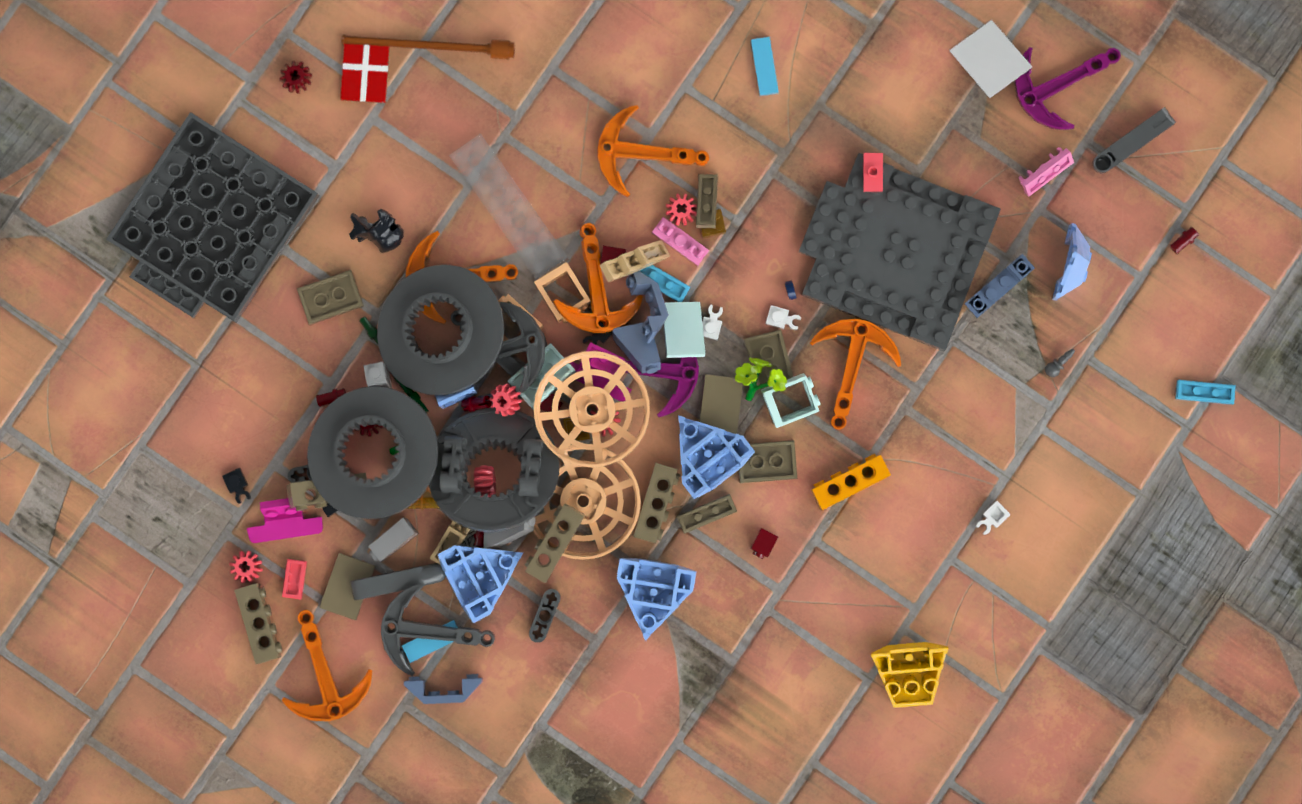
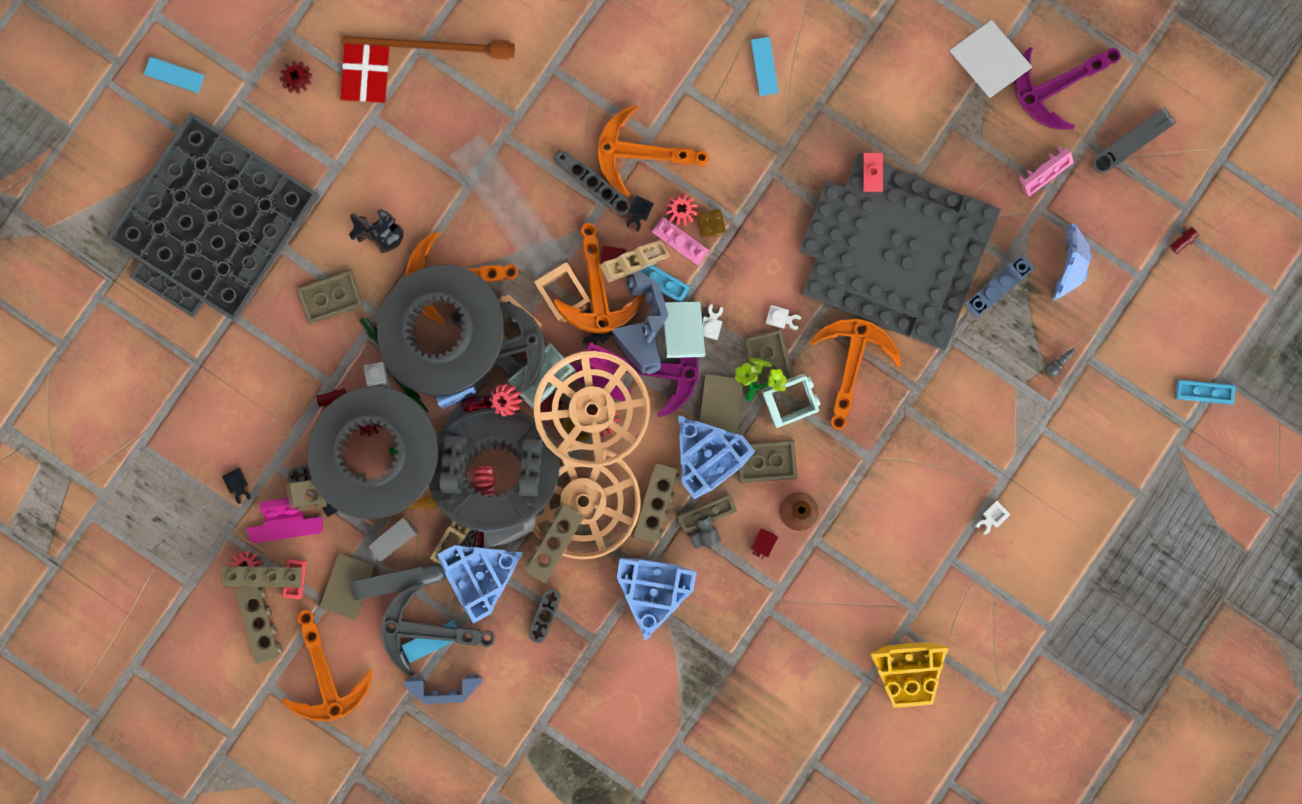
(174, 75): none -> medium azure tile
(262, 577): none -> dark tan brick
(570, 163): none -> dark grey piece
(640, 210): none -> black plate
(707, 201): dark tan tile -> none
(708, 535): none -> dark grey piece
(790, 290): dark blue tile -> none
(790, 514): none -> reddish brown cone
(879, 472): light orange brick -> none

